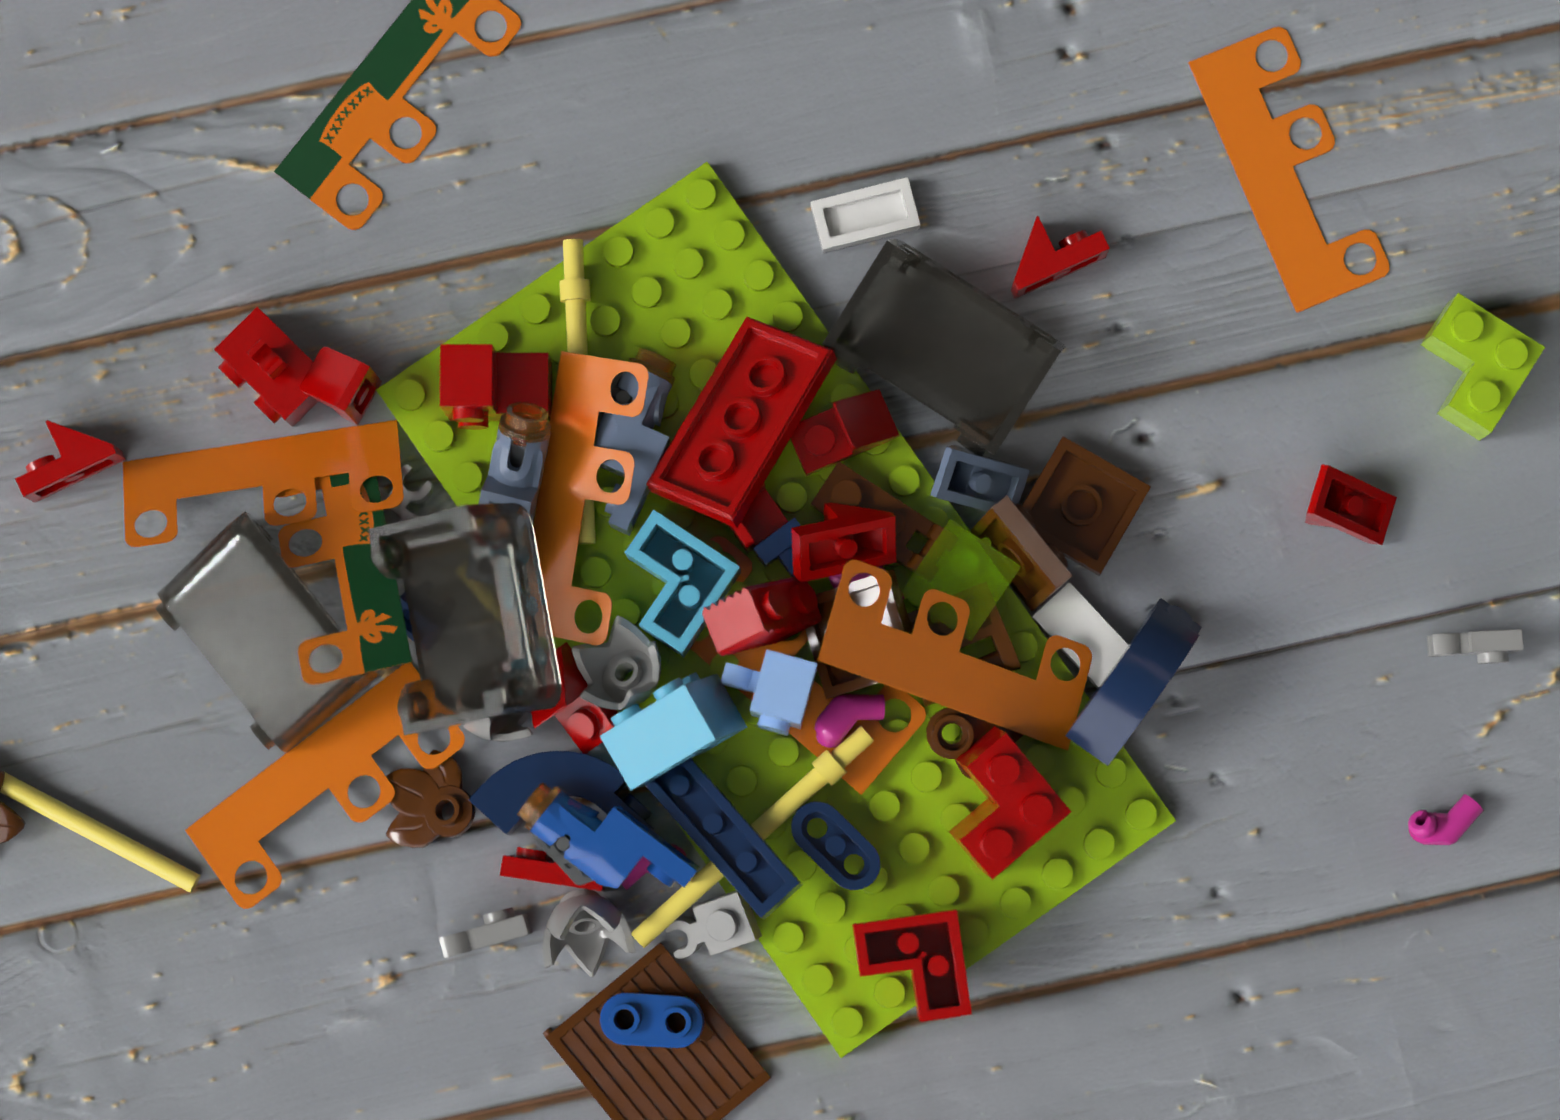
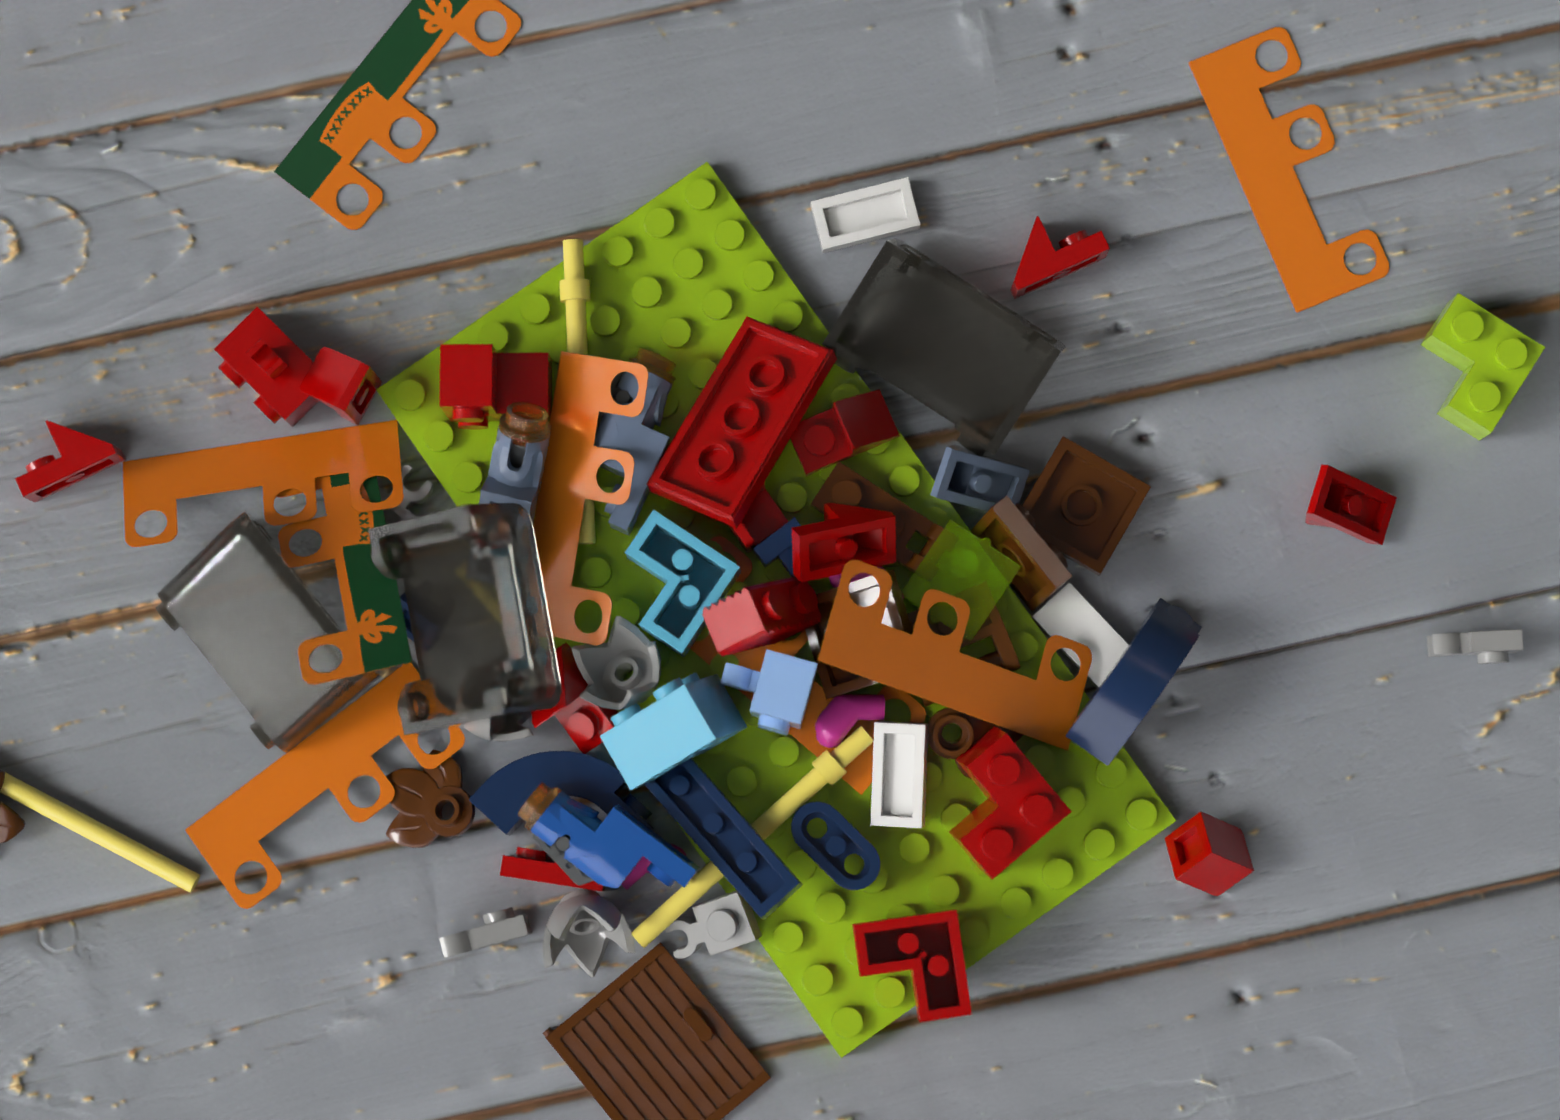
(651, 1020): blue plate -> none
(899, 774): none -> white tile
(1209, 854): none -> red panel
(1444, 827): dark pink arm -> none

